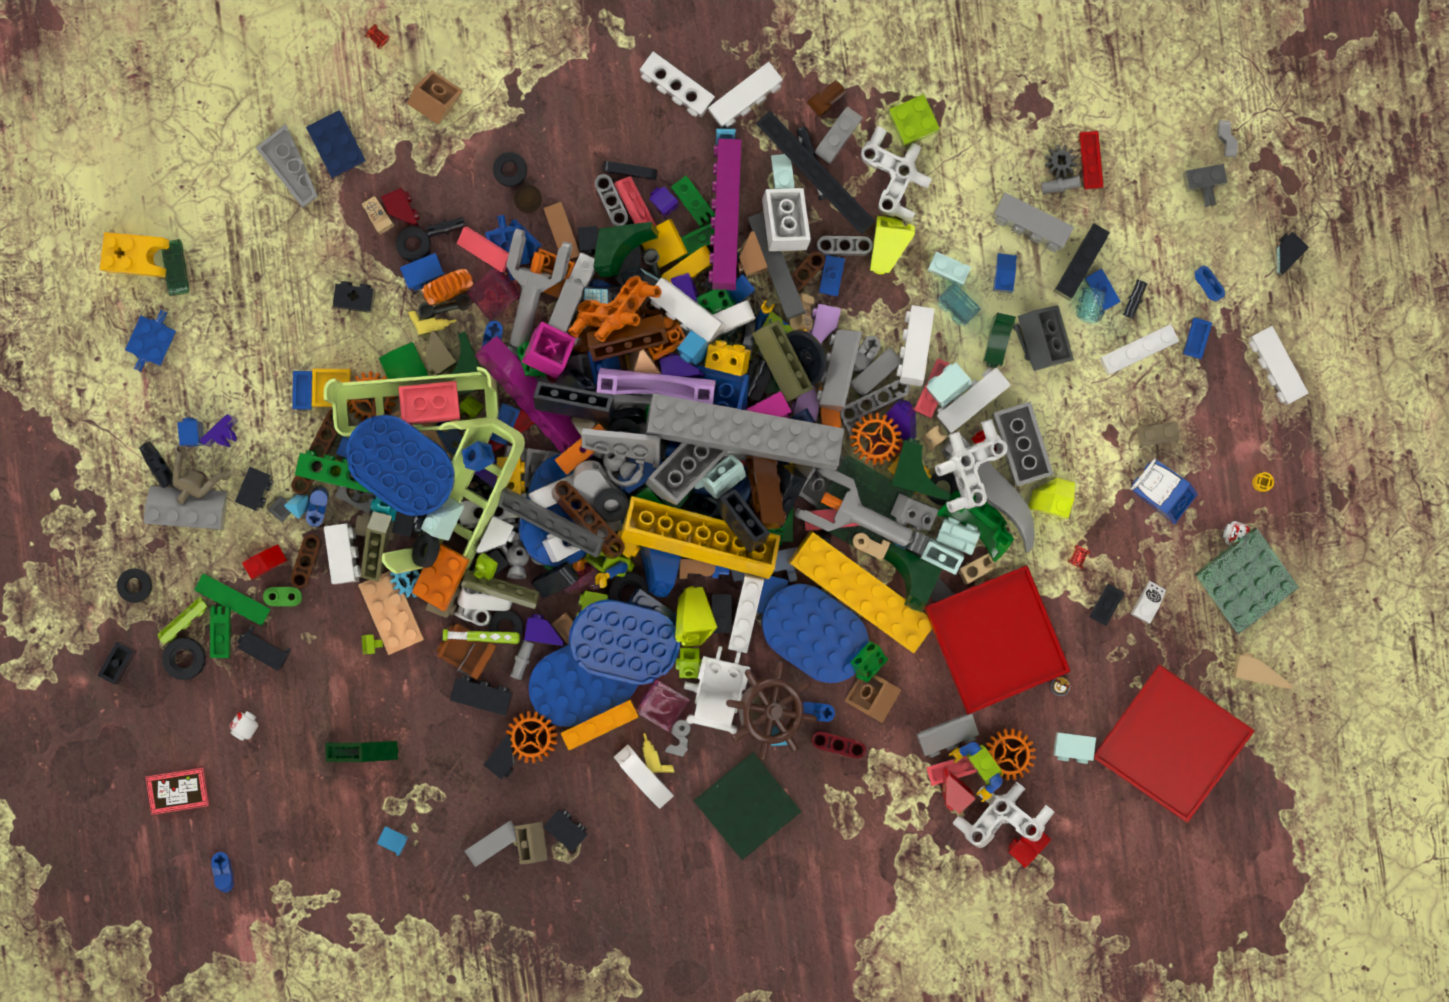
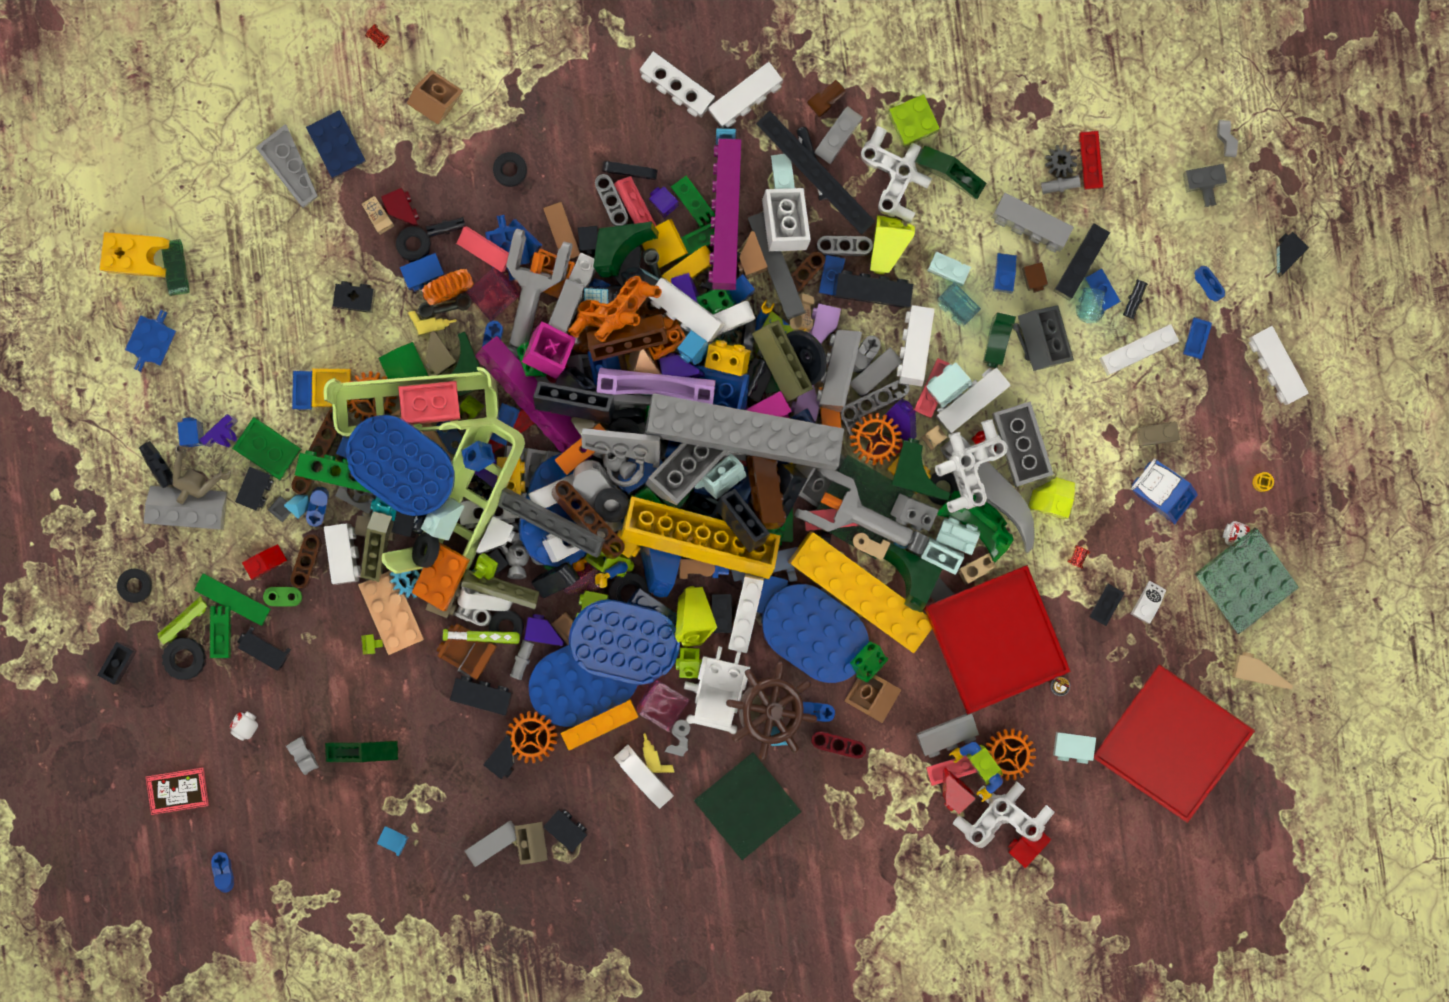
(267, 448): none -> green tile
(303, 756): none -> light grey leg
(528, 199): dark brown plate -> none
(873, 290): none -> black brick
(951, 170): none -> dark green arch
(1035, 277): none -> reddish brown brick

